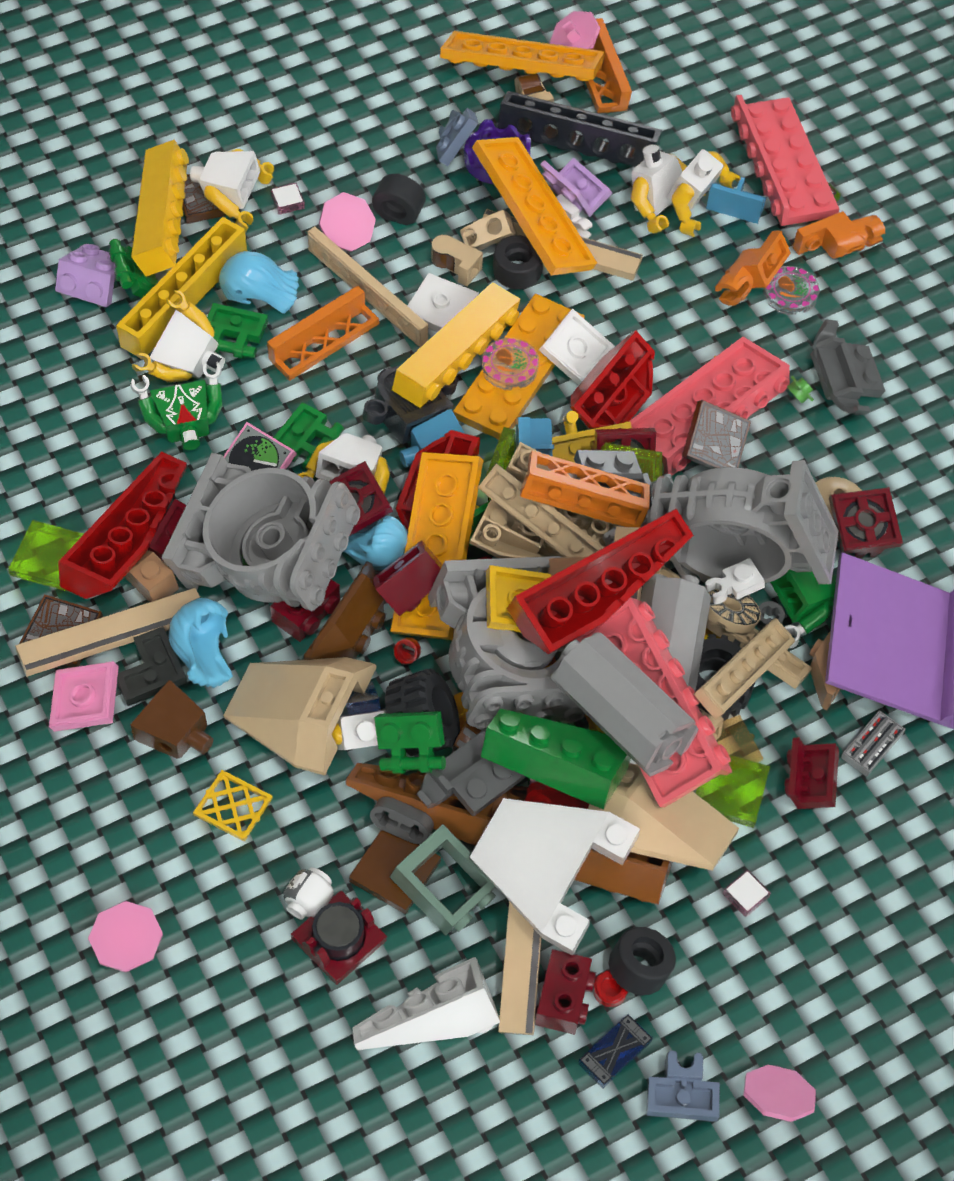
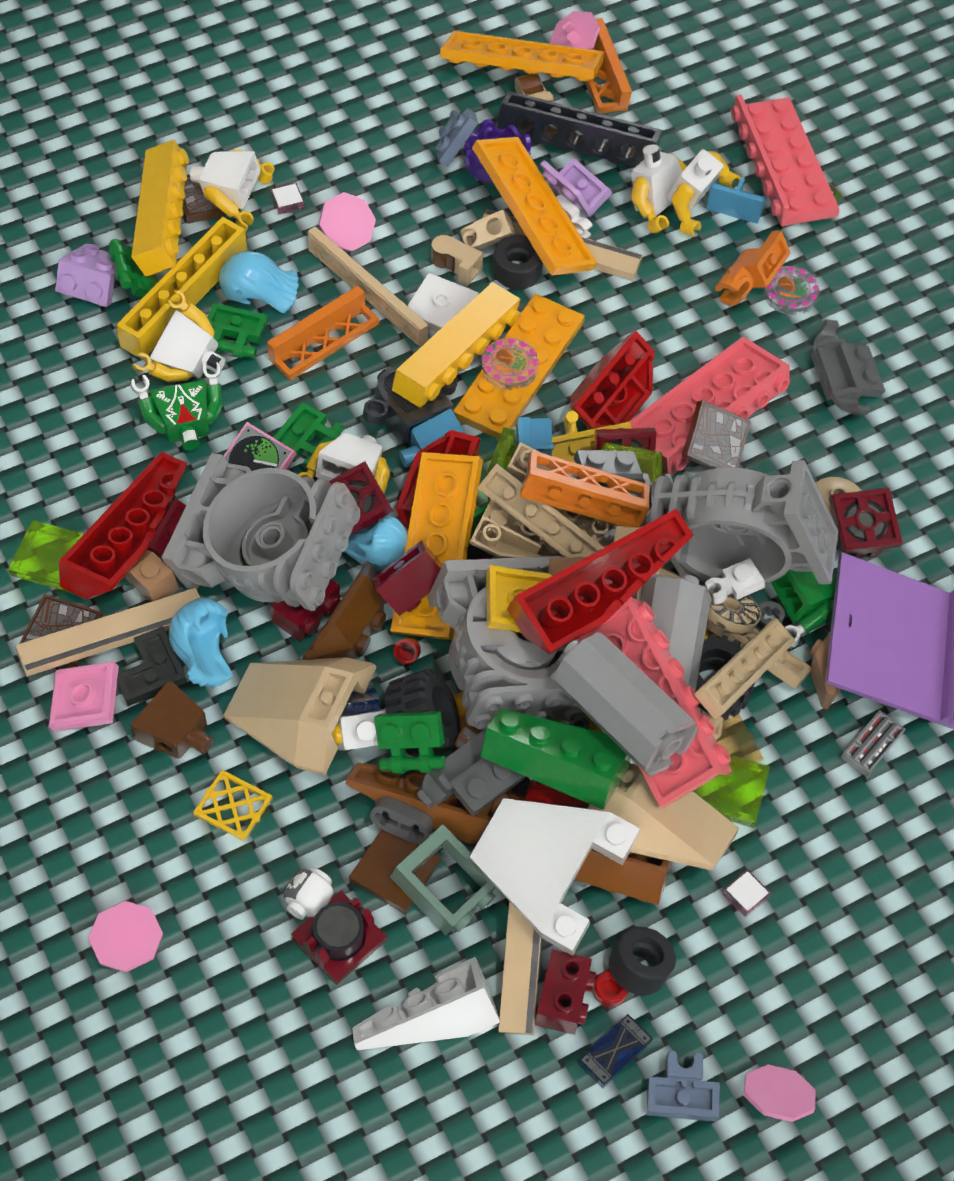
(398, 199): black tyre -> none
(575, 347): white plate -> none
(800, 389): bright green plate -> none
(812, 774): dark red bracket -> none
(839, 235): orange plate -> none

